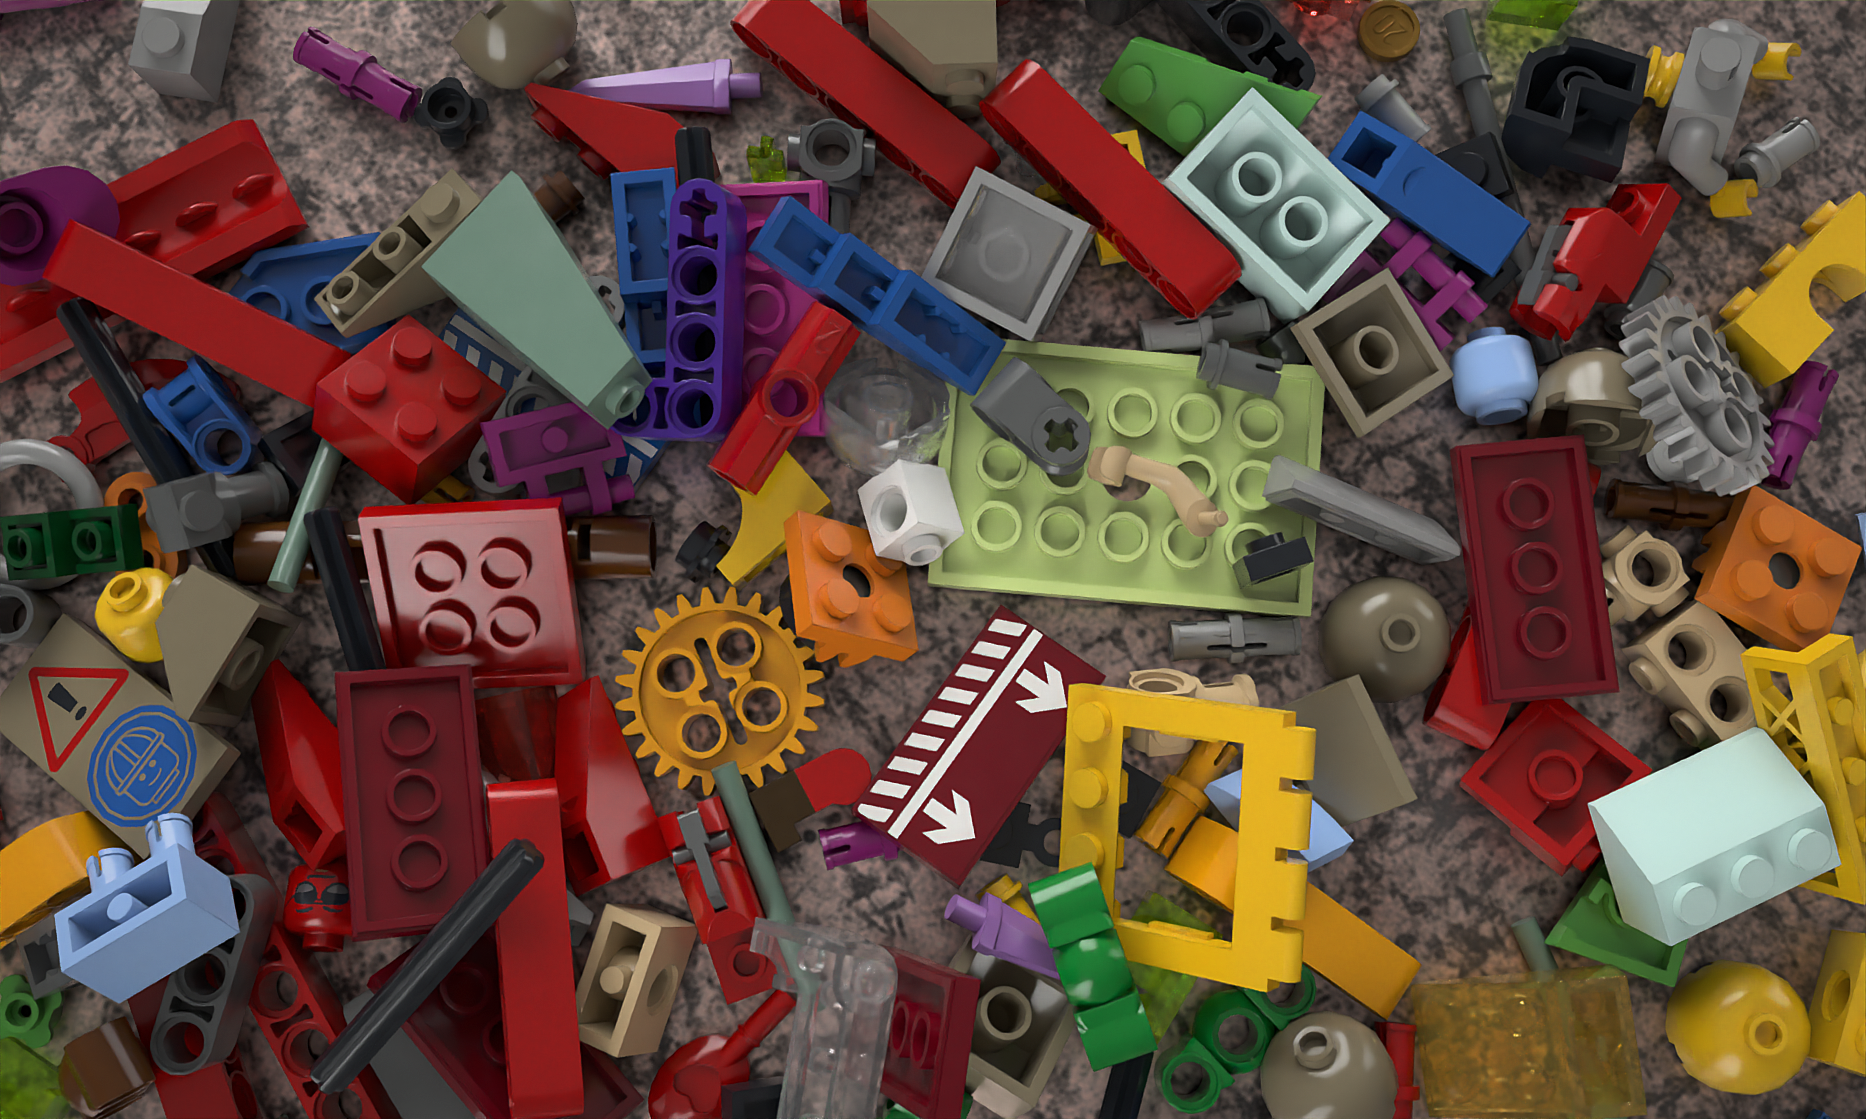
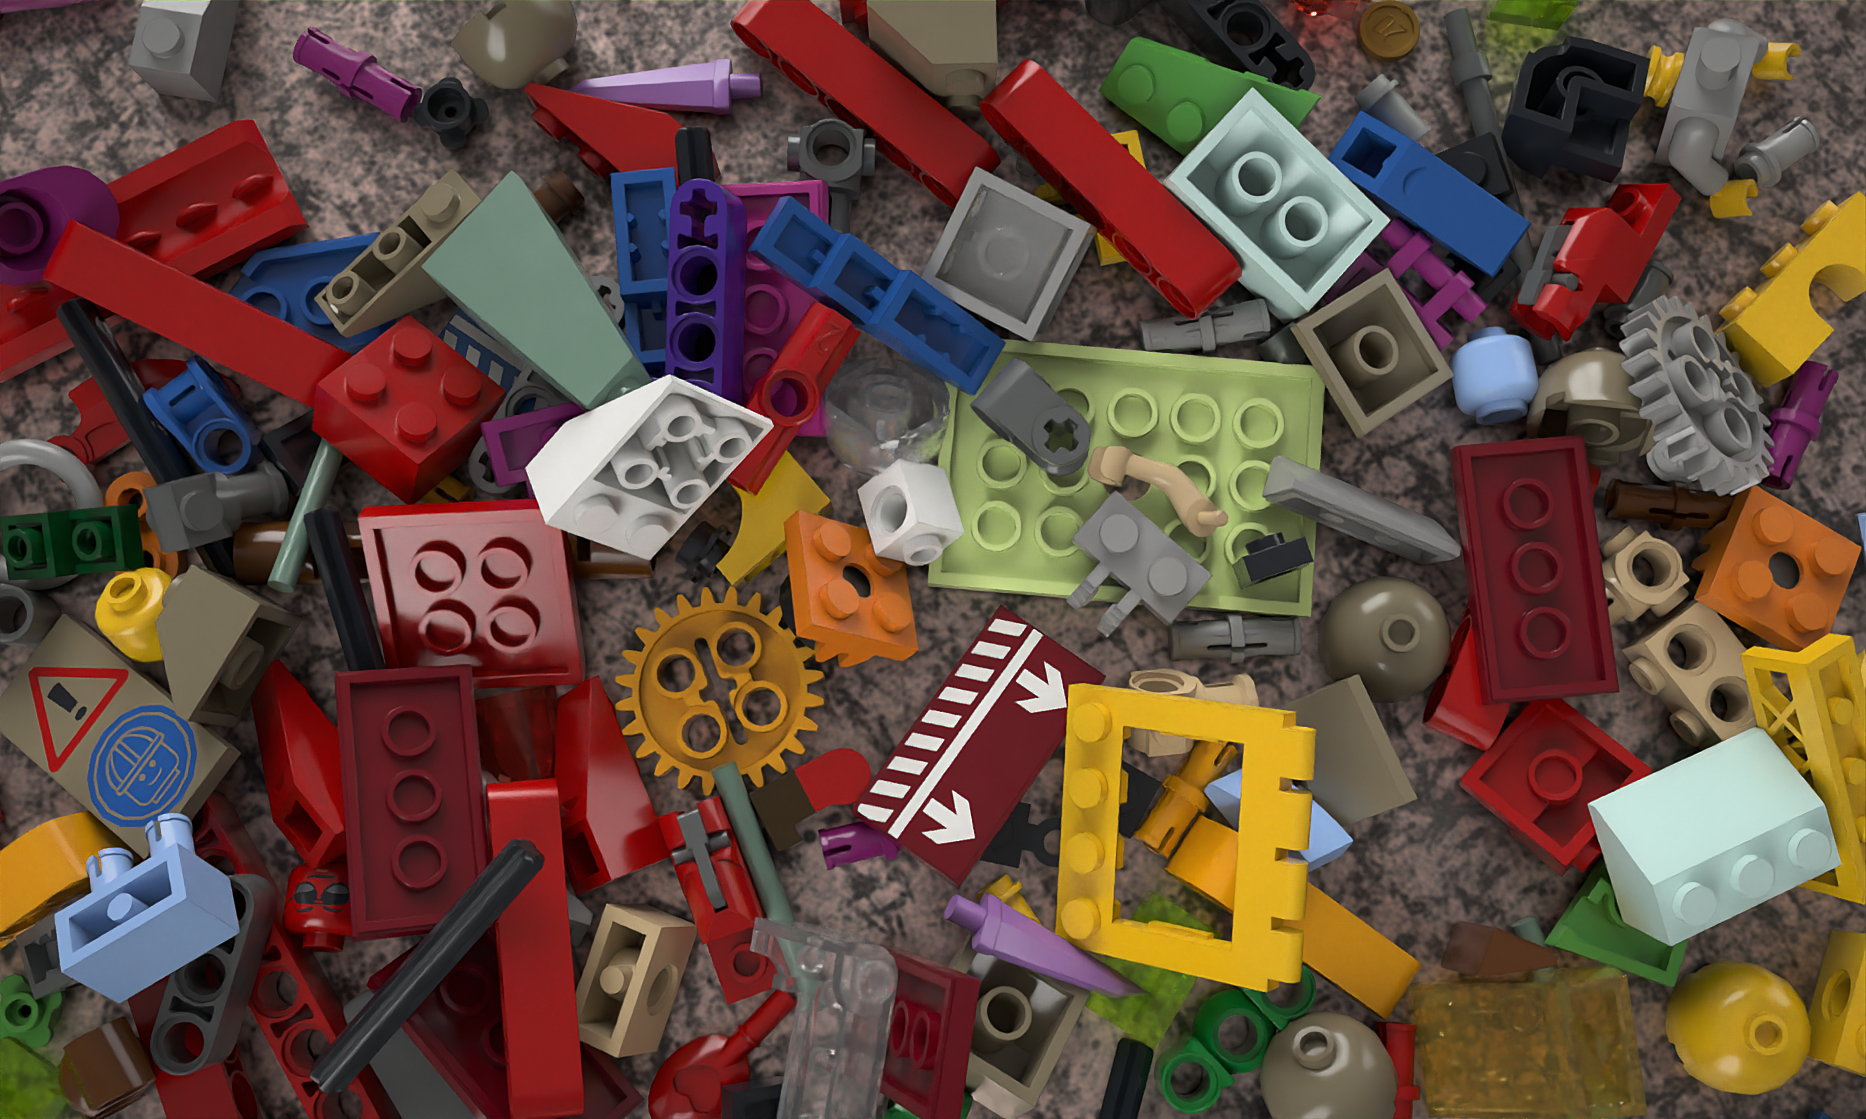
(642, 463): none -> white slope
(766, 162): clear neon green piece -> none
(1092, 966): green piece -> none
(1137, 558): none -> light grey hinge
(1238, 369): dark grey pin -> none
(1492, 952): none -> reddish brown slope

